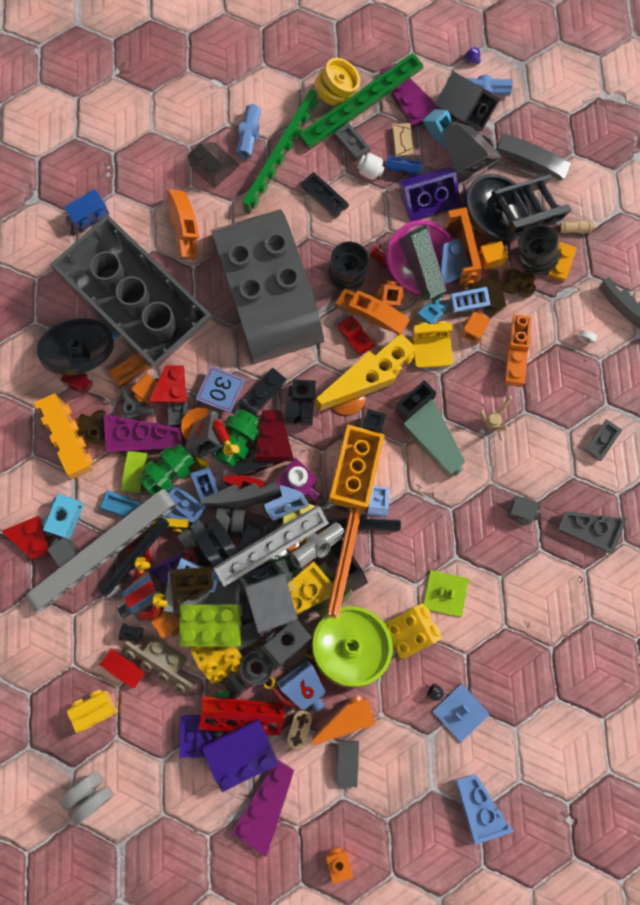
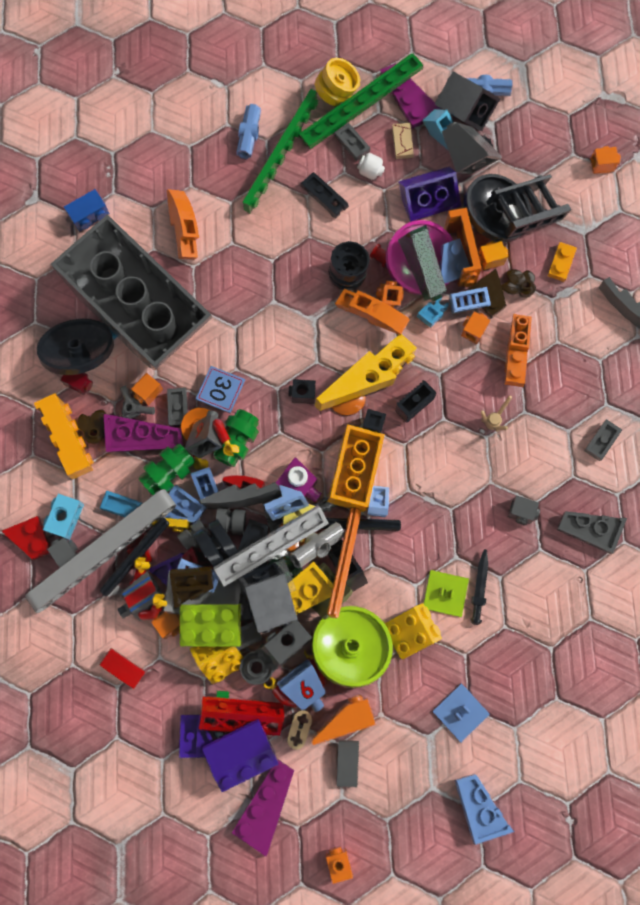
(86, 797): light grey wheel -> none
(91, 711): yellow brick -> none
(128, 370): orange plate -> none
(131, 633): black bush -> none
(133, 470): lime slope -> none
(161, 661): dark tan bracket -> none
(170, 386): red wing -> none
(211, 163): clear smoke slope -> none
(234, 686): pearl dark grey slope -> none
(254, 467): black plate -> none
(263, 392): black plate -> none
(268, 286): dark grey brick -> none
(273, 438): dark red wing -> none
(299, 413): black wheel -> none
(354, 334): red slope -> none
(396, 164): blue plate -> none
(432, 344): yellow bracket -> none
(434, 438): sand green slope -> none
(435, 692): black hinge -> none
(473, 55): dark purple plate -> none
(478, 599): none -> black sword
(532, 155): dark grey slope -> none
(539, 249): pearl dark grey wheel -> none
(577, 227): tan piece -> none
(586, 337): white tile -> none
(605, 160): none -> orange brick

